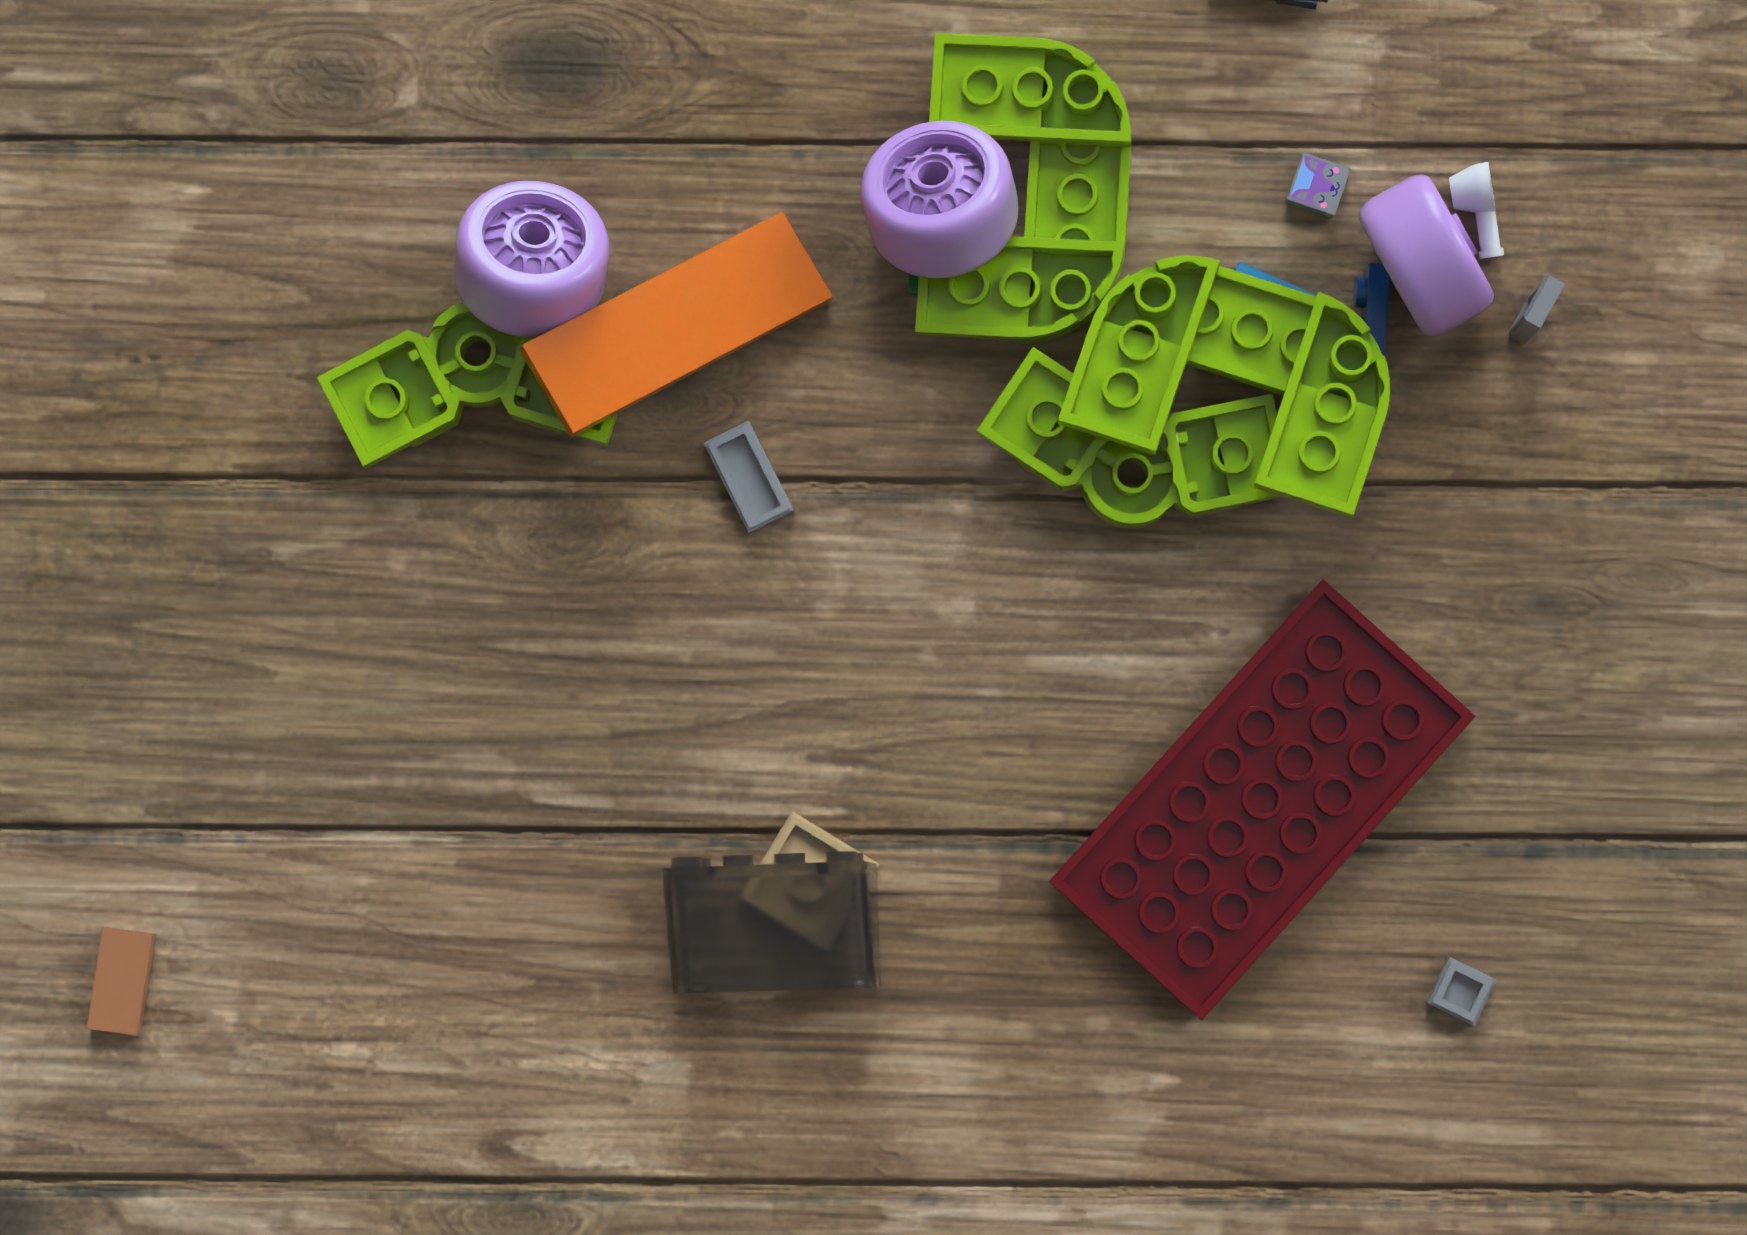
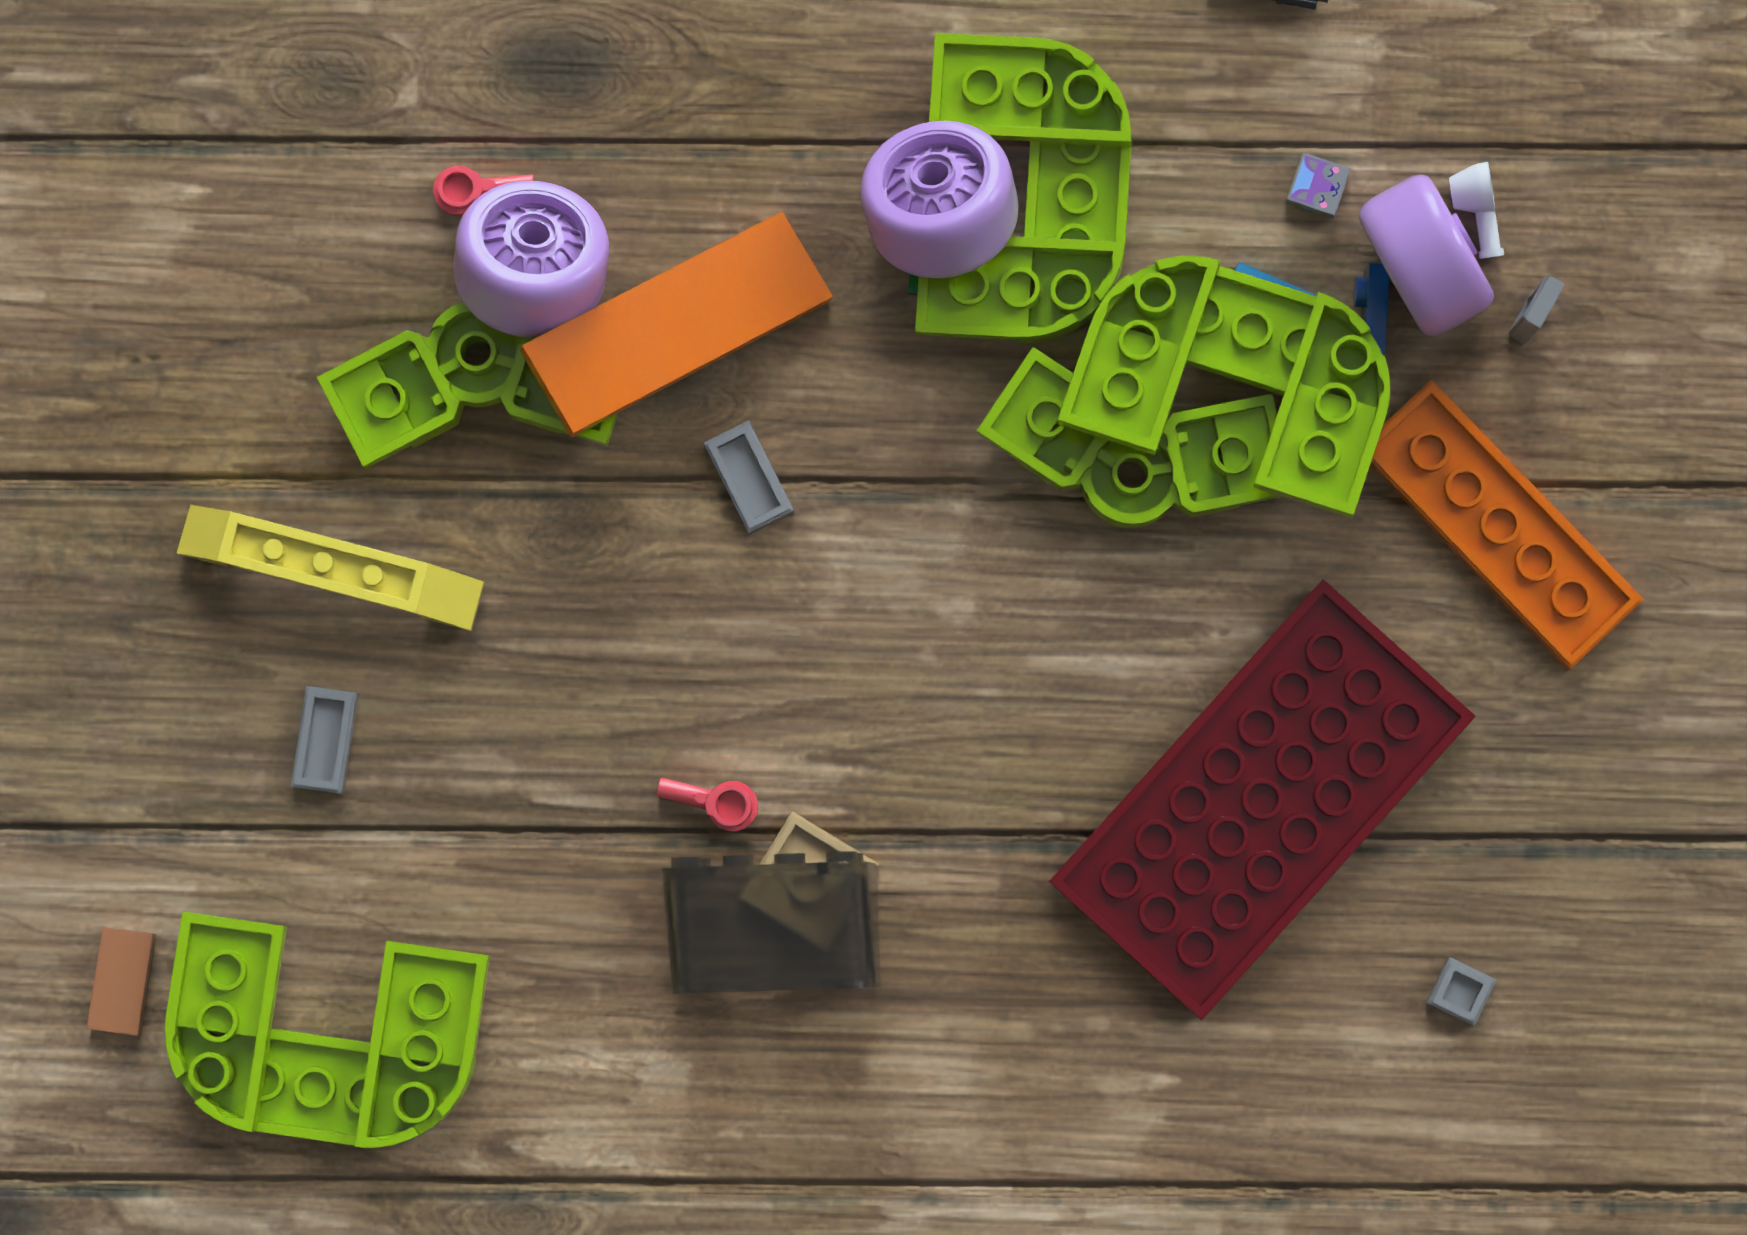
(315, 1083): none -> lime plate
(324, 740): none -> light grey tile
(331, 565): none -> light yellow slope
(460, 186): none -> coral plate
(729, 805): none -> coral plate
(1501, 526): none -> orange tile

